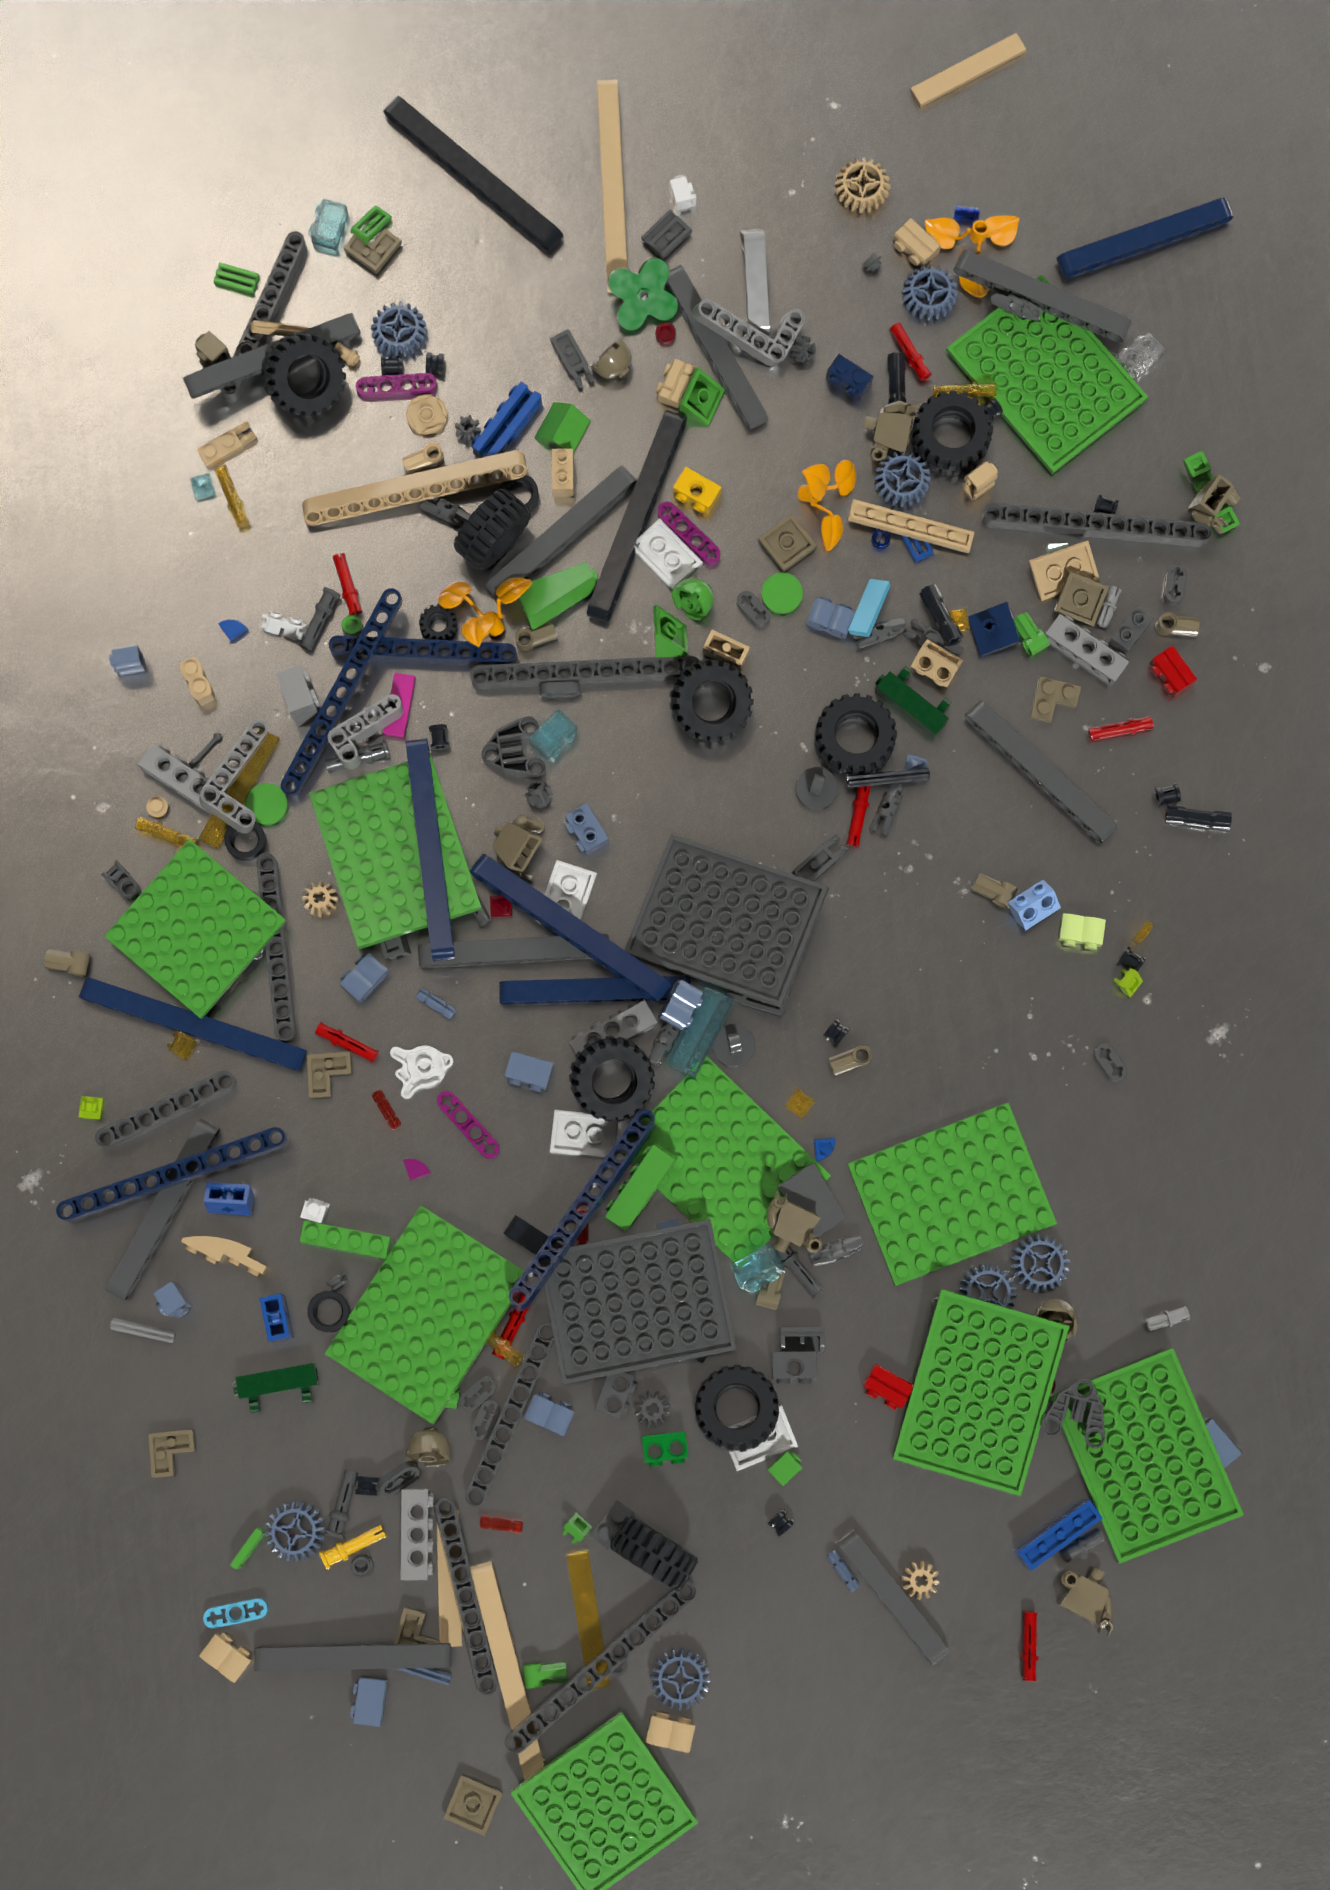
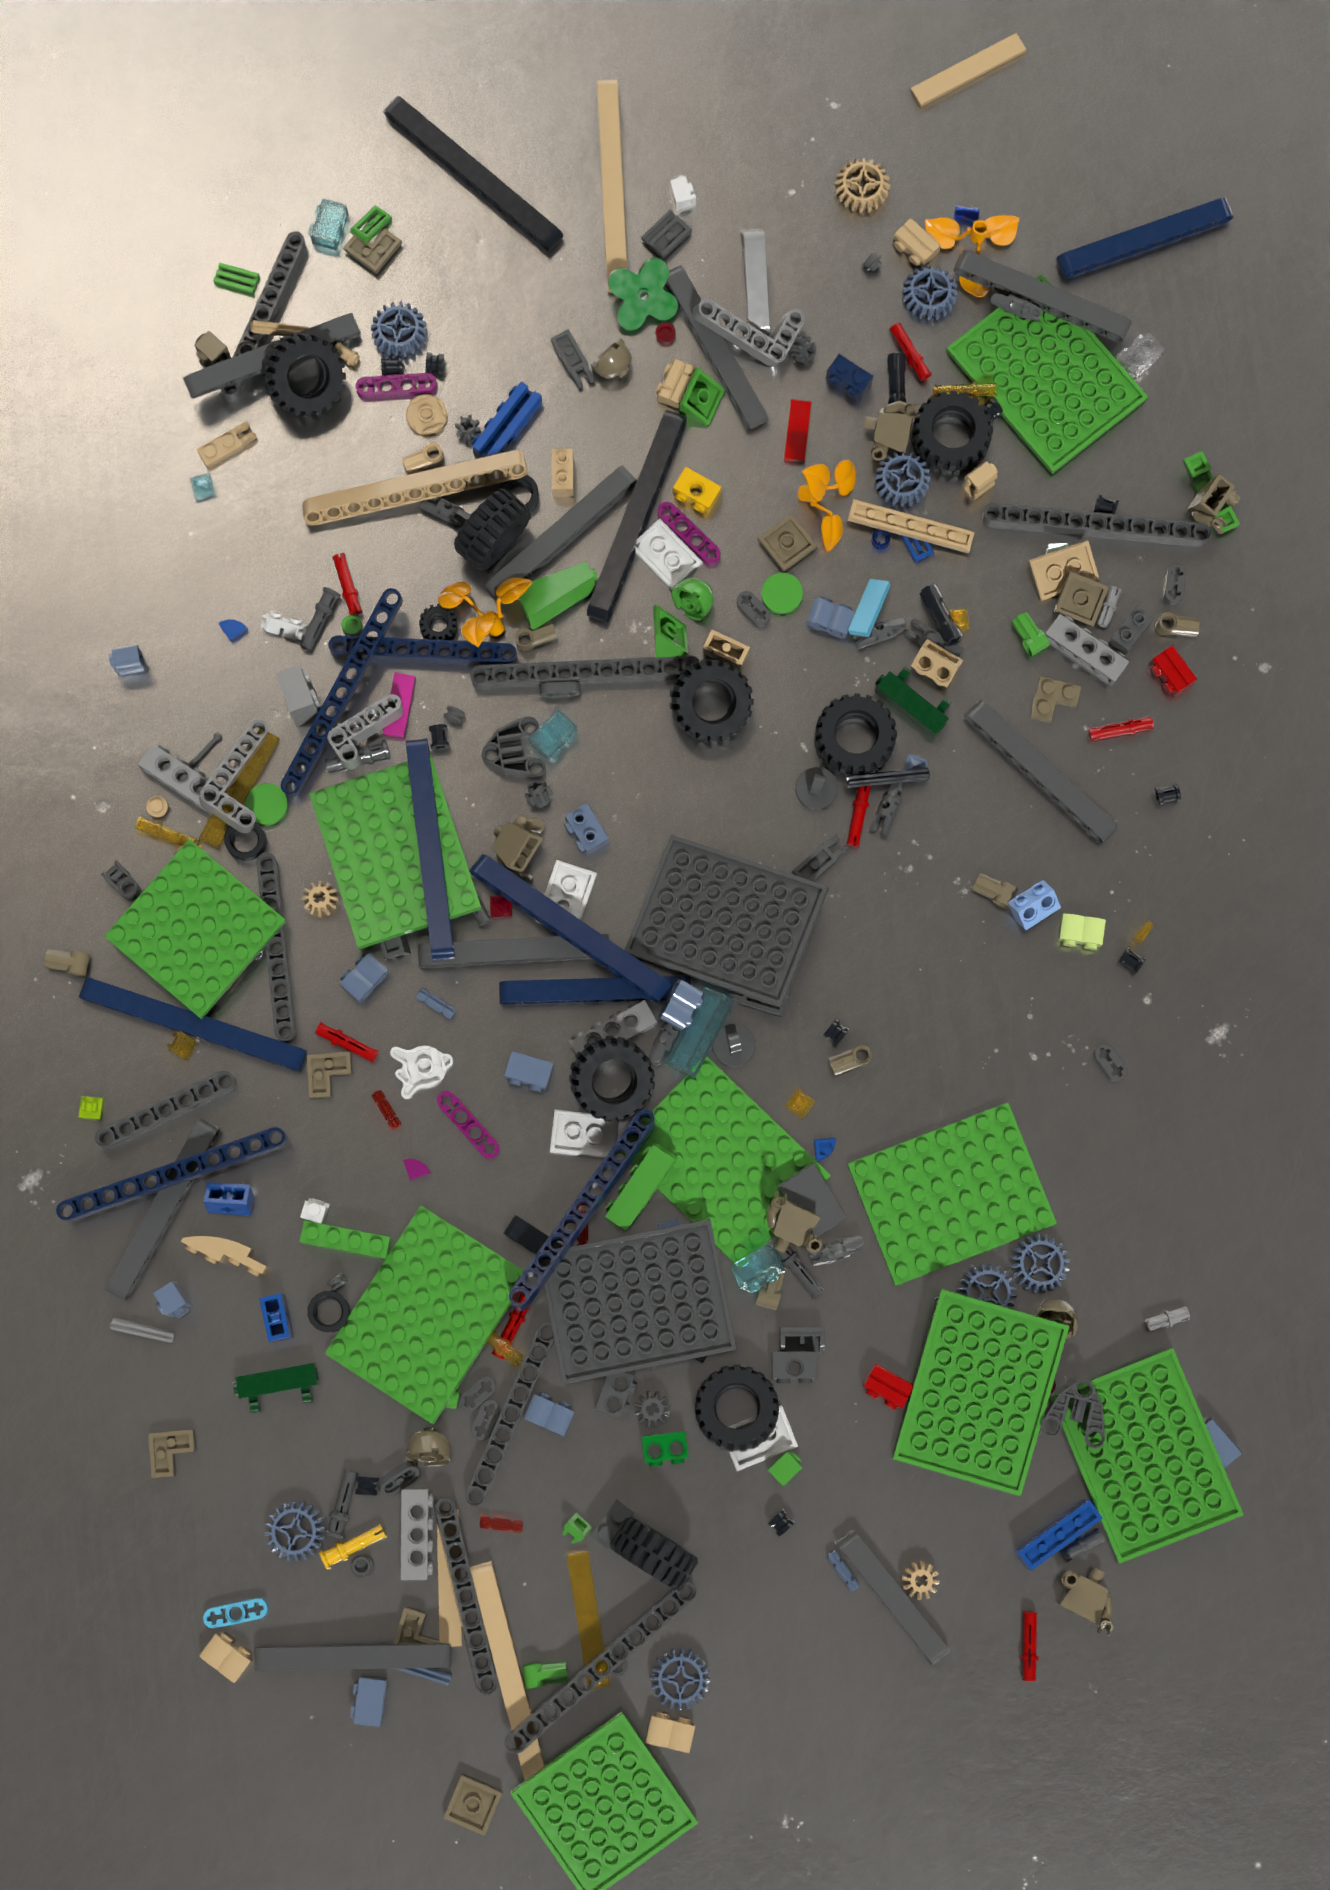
(196, 679): tan brick -> none
(223, 477): clear yellow pin -> none
(248, 1548): bright green tile -> none
(454, 714): none -> dark grey bush
(563, 426): bright green slope -> none
(797, 431): none -> red tile
(994, 629): dark blue tile -> none
(1130, 982): lime tile -> none
(1182, 816): black axle -> none

